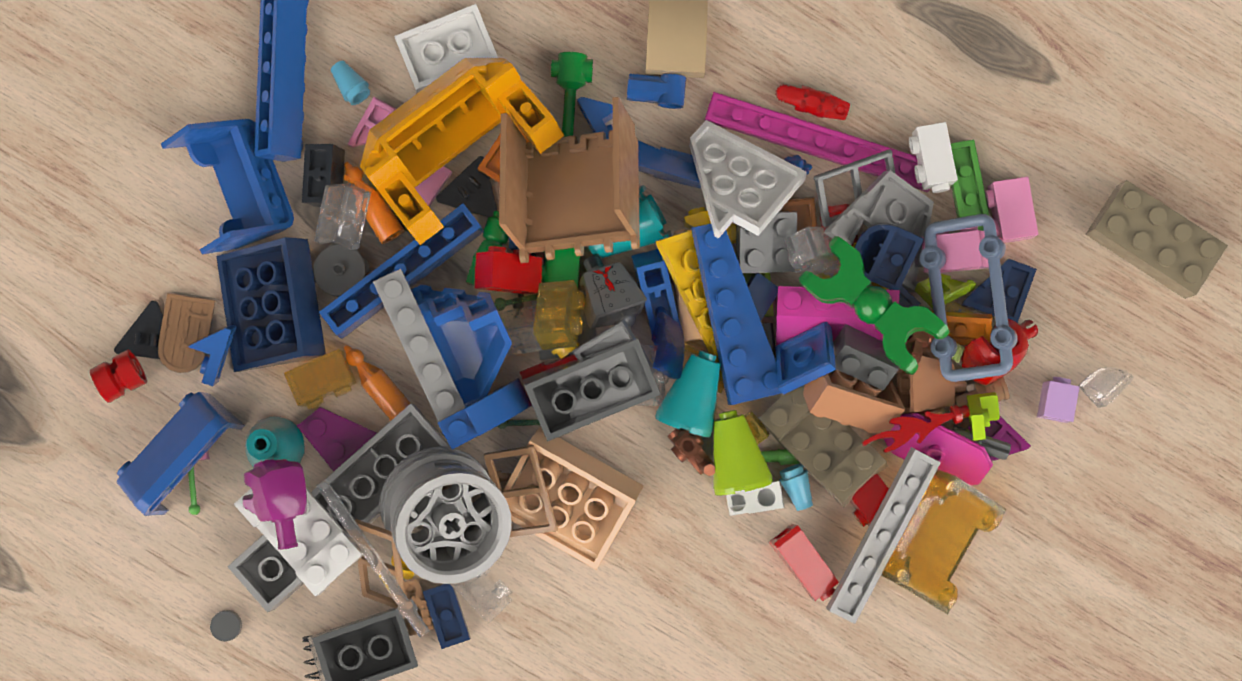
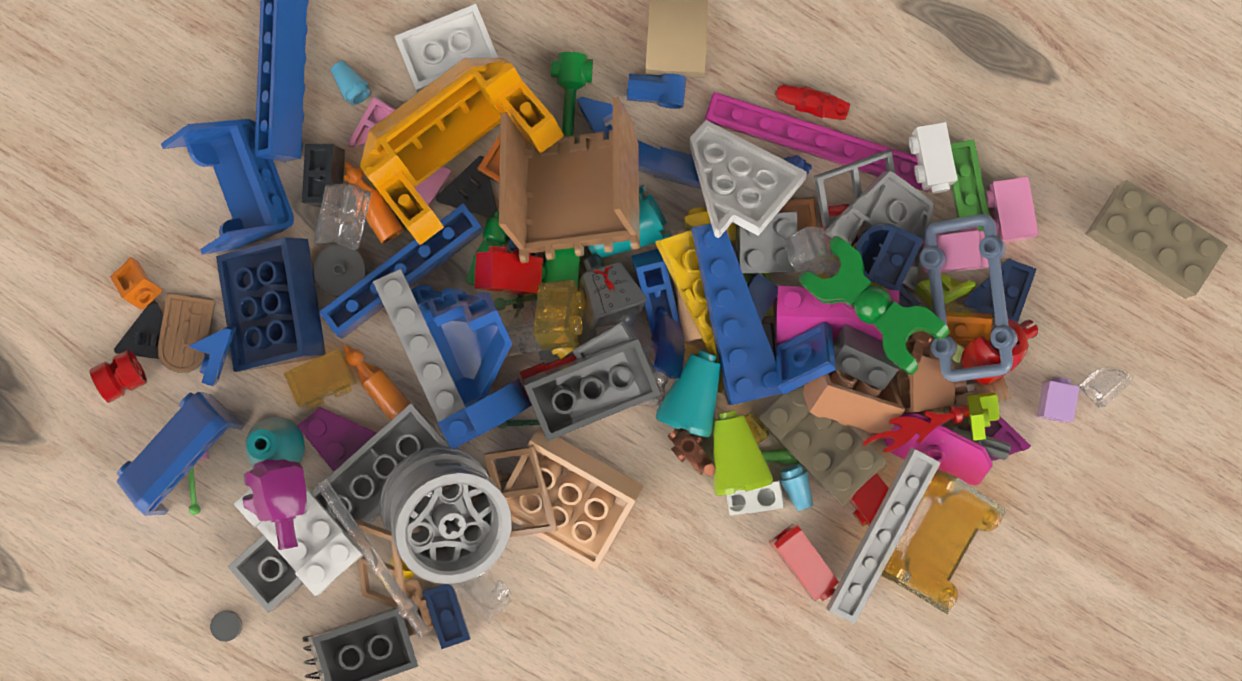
(134, 284): none -> orange bracket

